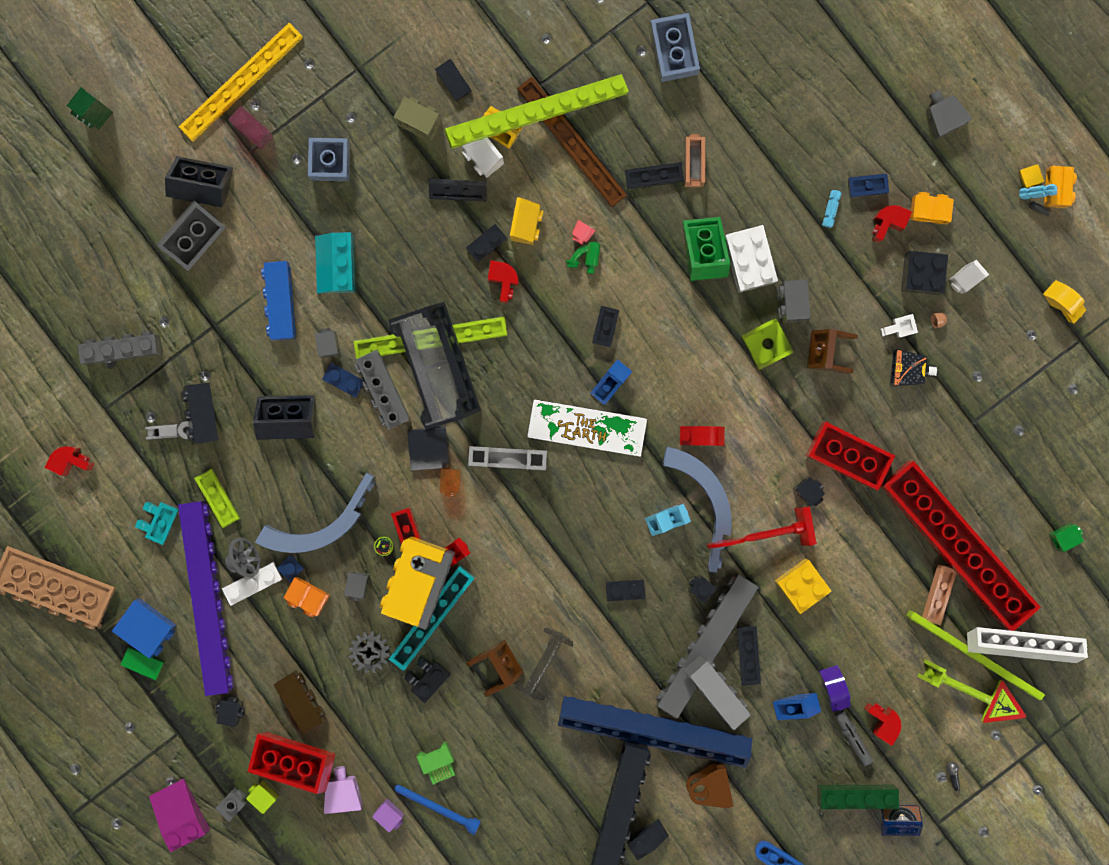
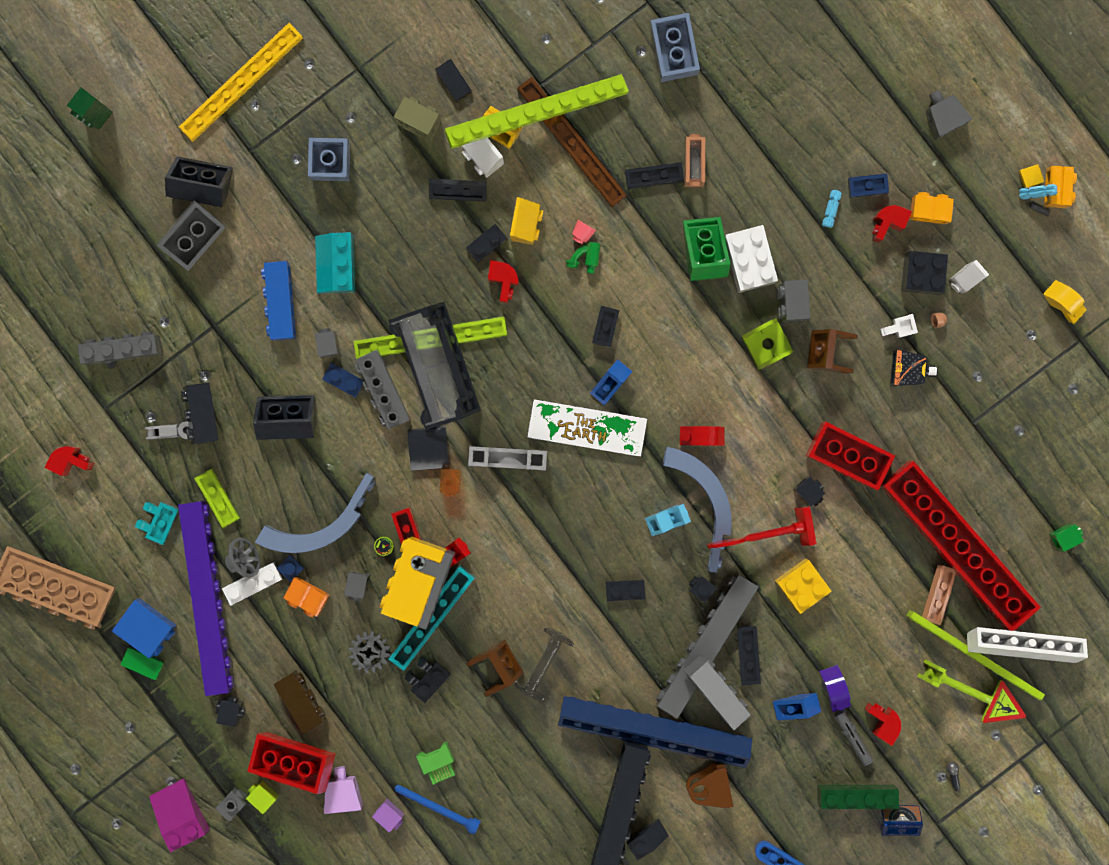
(251, 127): clear pink brick -> none

